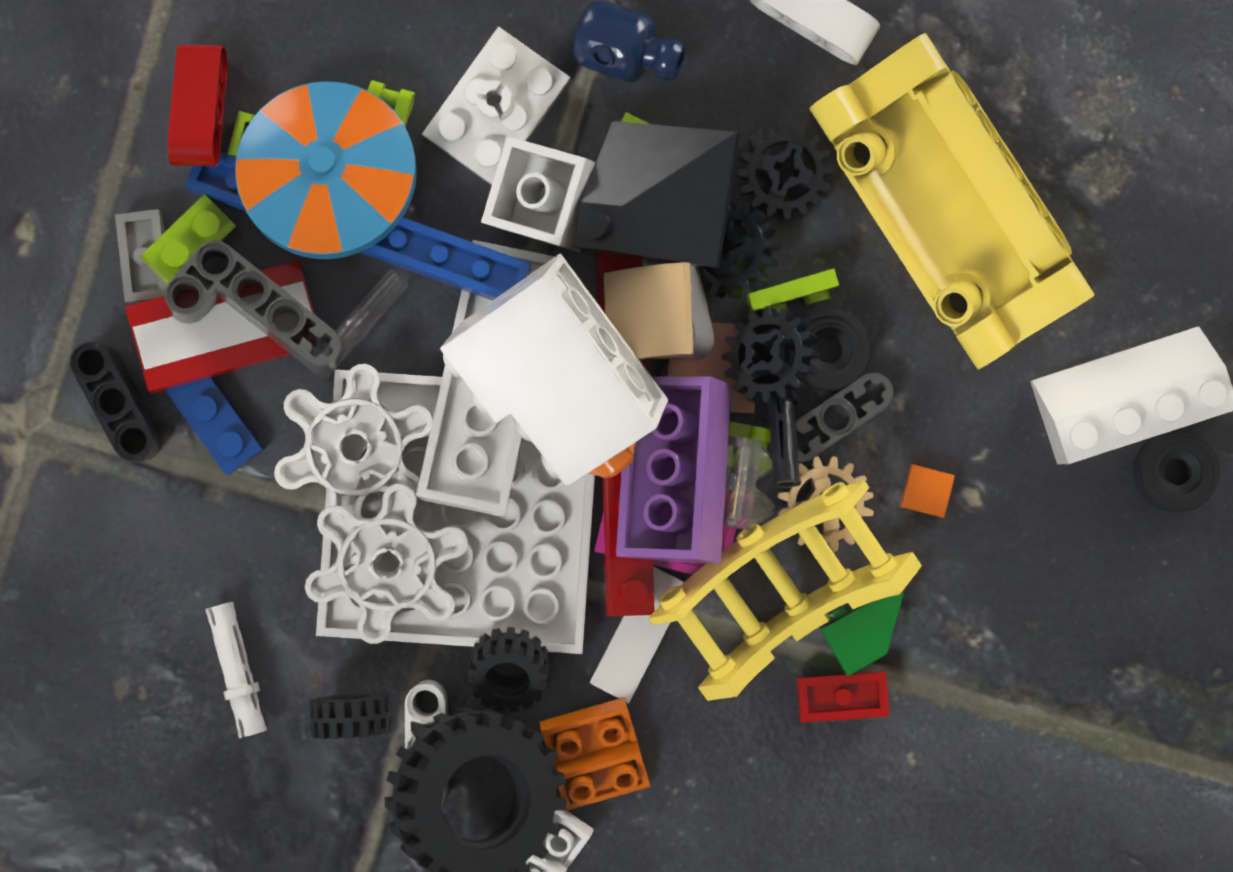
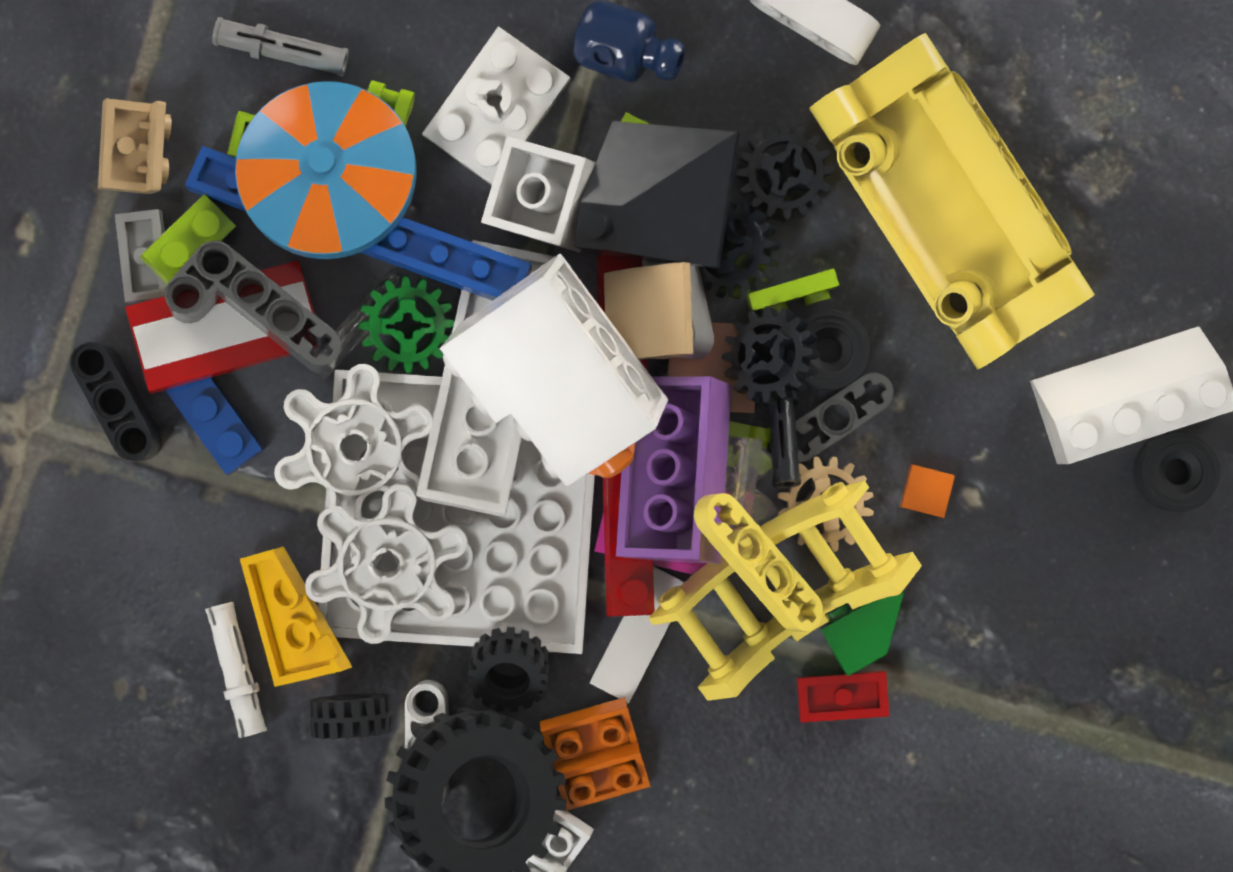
(133, 146): none -> tan bracket
(197, 105): red beam -> none
(279, 46): none -> light grey pin
(290, 623): none -> yellow wing
(407, 345): none -> green gear
(755, 568): none -> light yellow beam

